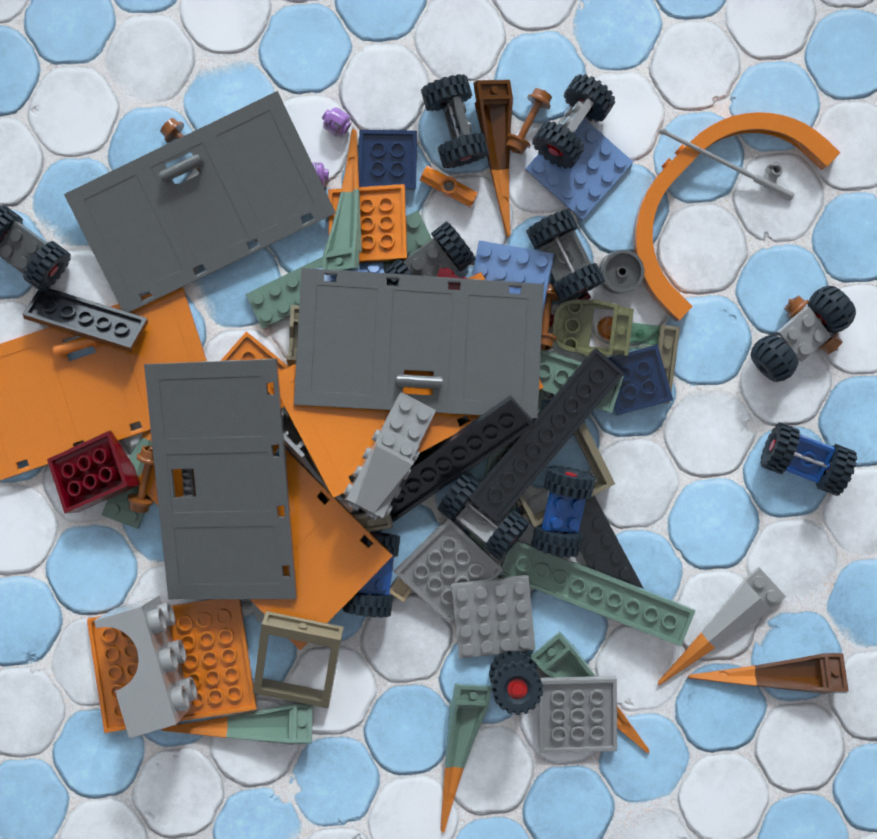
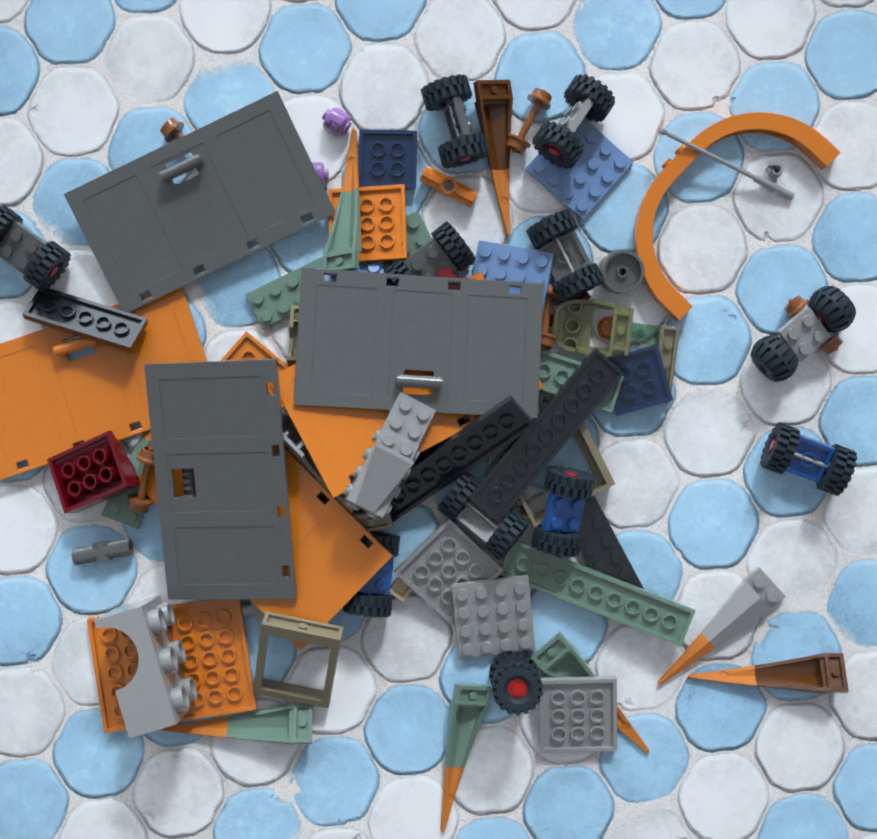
(102, 551): none -> dark grey piece

